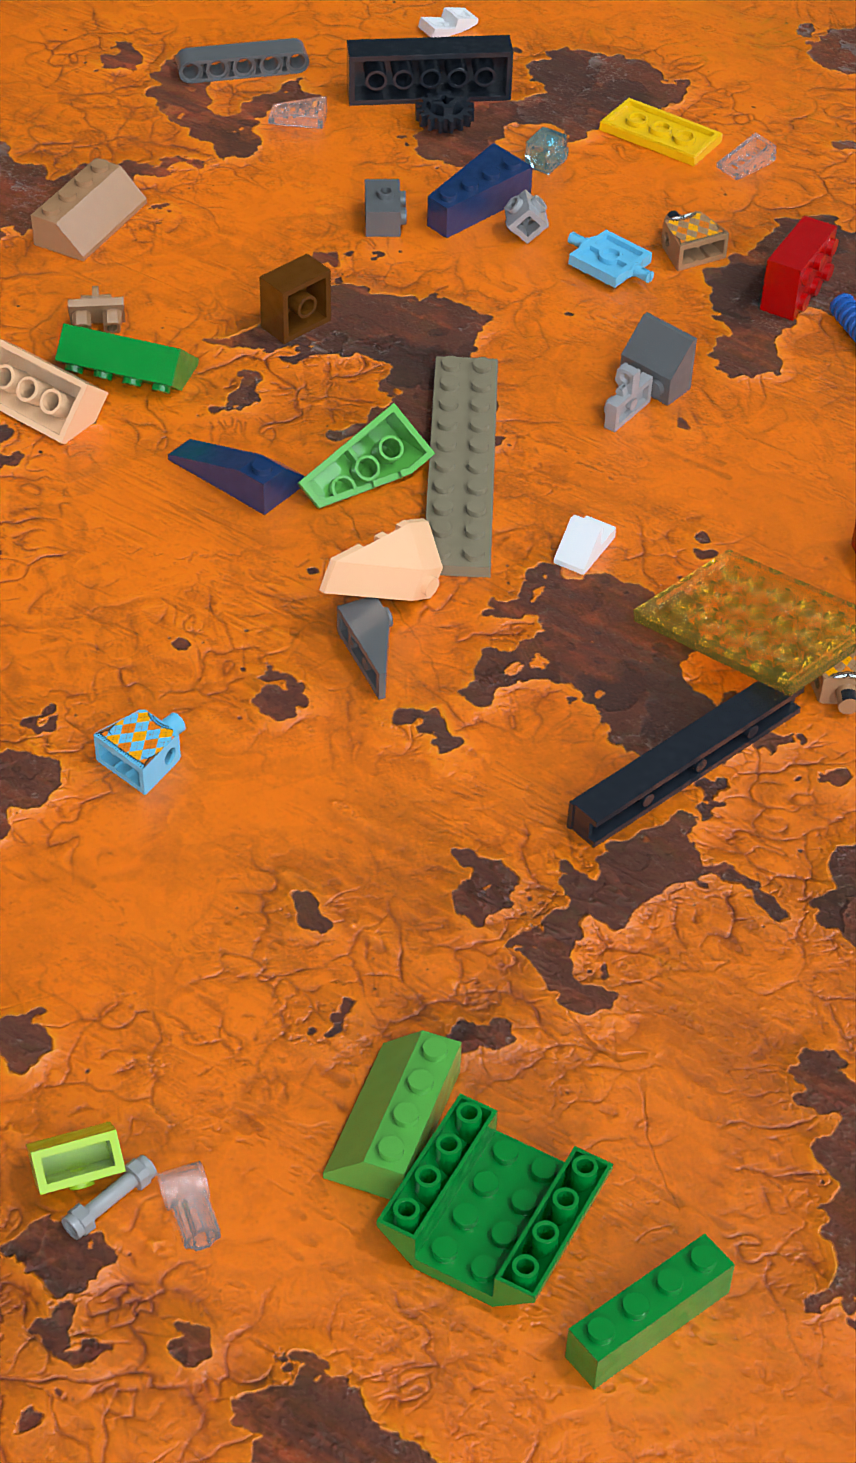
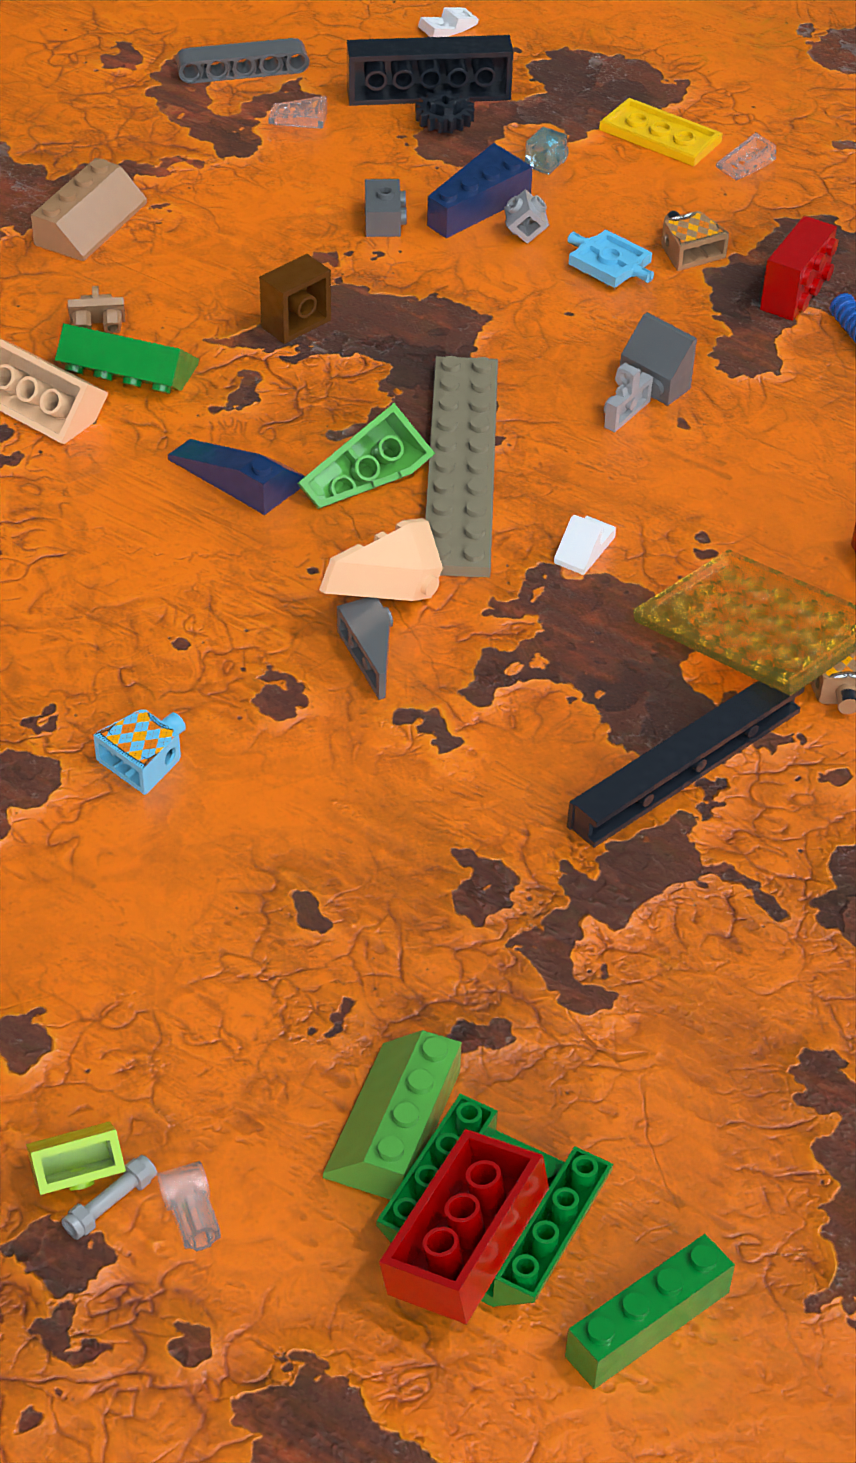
(464, 1226): none -> red brick

